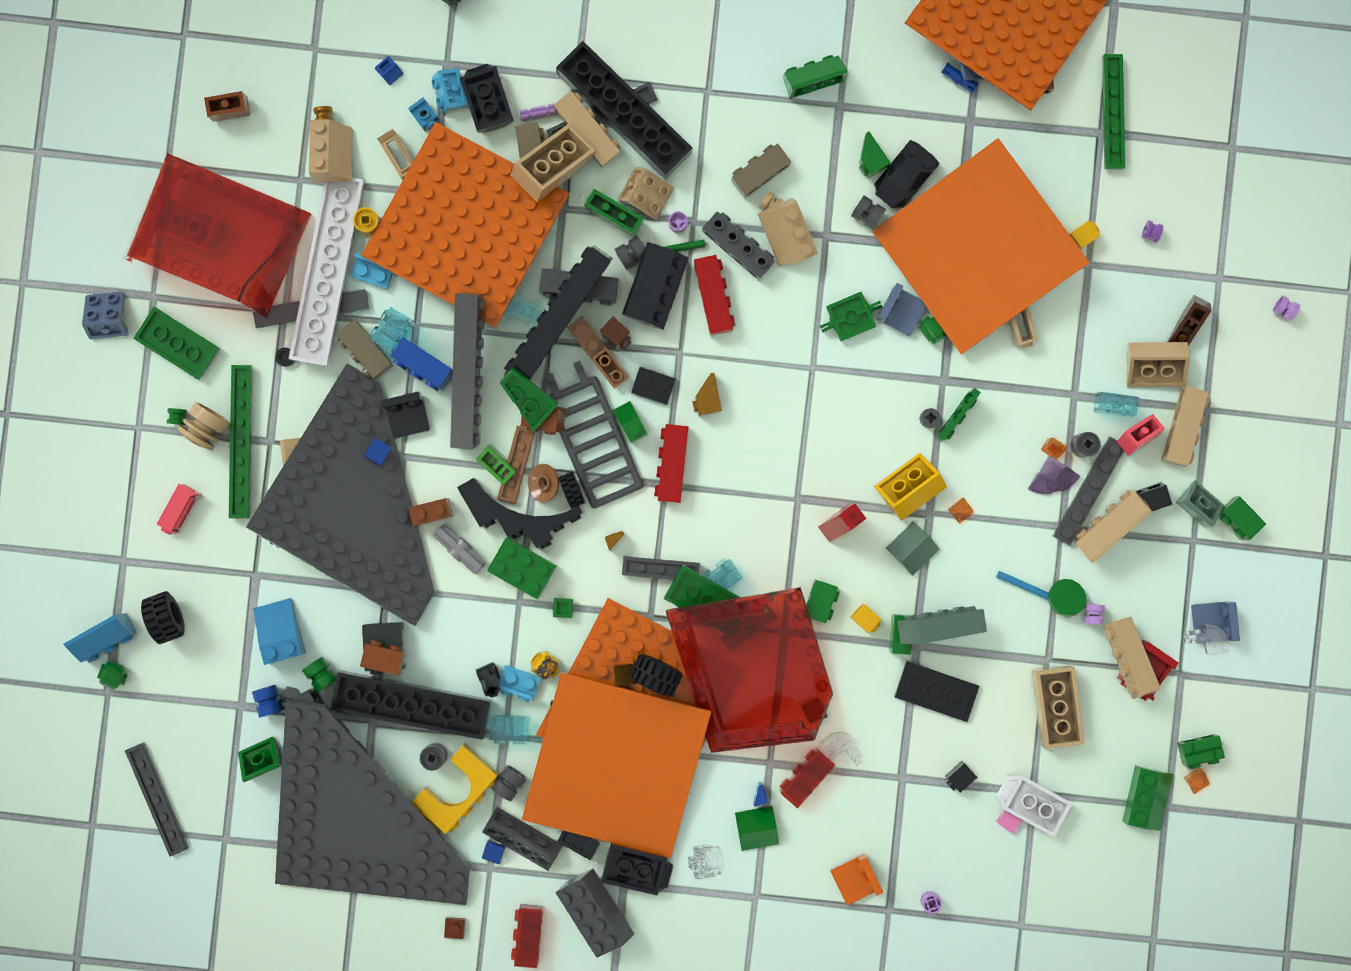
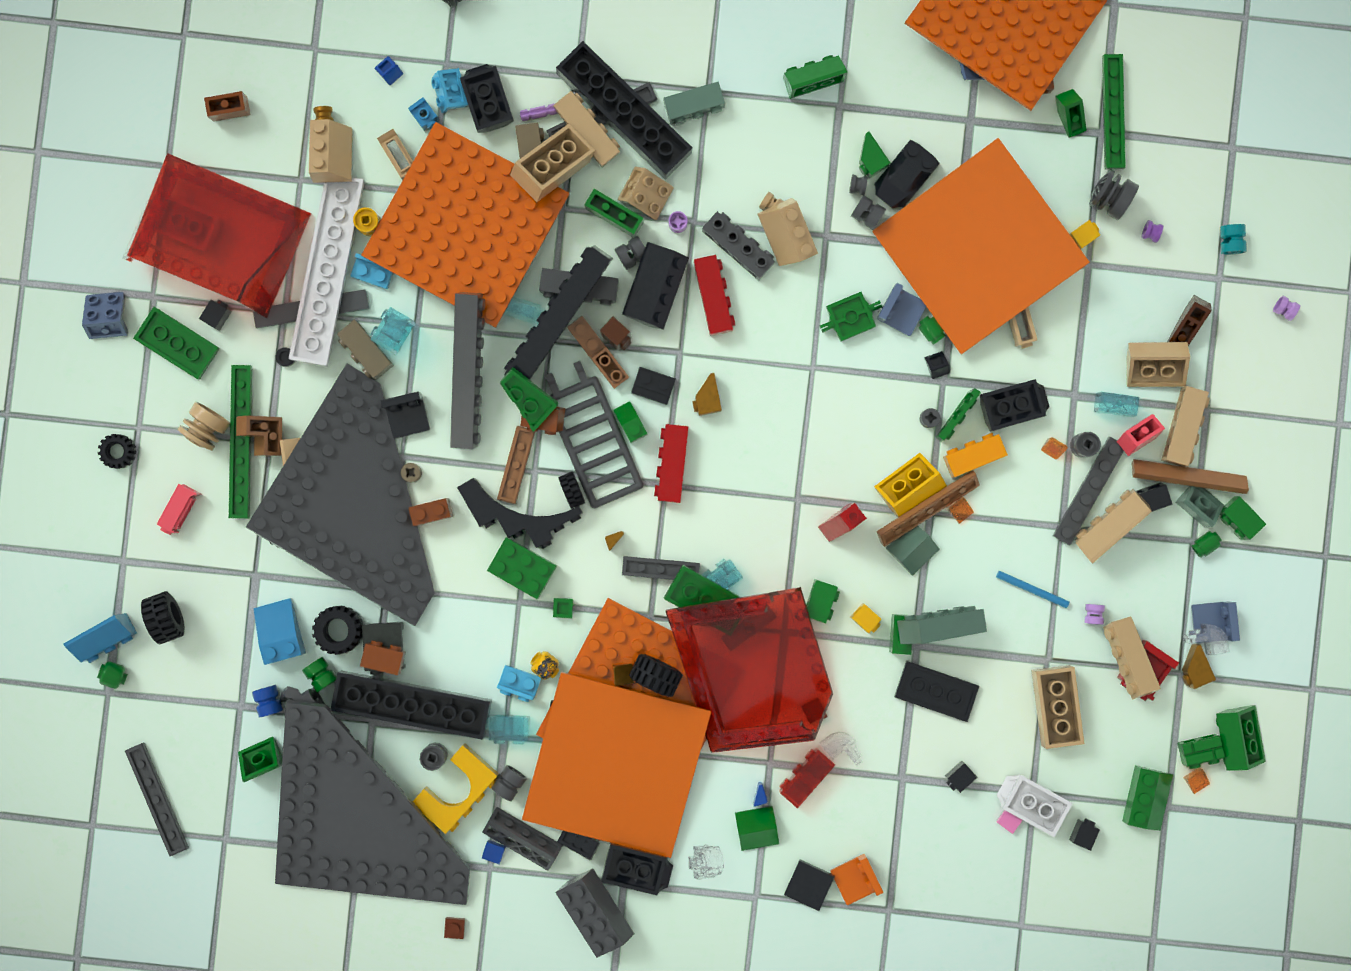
(106, 446): none -> black tyre
(176, 416): green wheel -> none
(215, 314): none -> black brick
(266, 433): none -> medium nougat brick
(322, 635): none -> black tyre
(377, 451): blue slope -> none
(413, 470): none -> dark tan wheel
(422, 365): blue brick -> none
(459, 549): light grey piece -> none
(488, 677): black piece -> none
(496, 455): bright green slope -> none
(527, 936): clear red brick -> none
(543, 482): medium nougat dish -> none
(687, 246): green bar -> none
(694, 103): none -> sand green brick
(760, 170): dark tan brick -> none
(809, 885): none -> black tile
(858, 184): none -> dark grey wheel
(928, 508): none -> medium nougat tile
(928, 899): lavender wheel -> none
(937, 365): none -> black slope
(956, 76): blue pin -> none
(974, 455): none -> light orange brick
(1014, 404): none -> black slope
(1053, 477): clear purple brick -> none
(1067, 597): green tile -> none
(1071, 112): none -> green slope
(1084, 833): none -> black brick
(1113, 194): none -> dark grey wheel
(1189, 476): none -> medium nougat tile
(1197, 668): none -> pearl gold slope
(1206, 544): none -> green brick
(1233, 239): none -> teal wheel
(1240, 738): none -> green slope

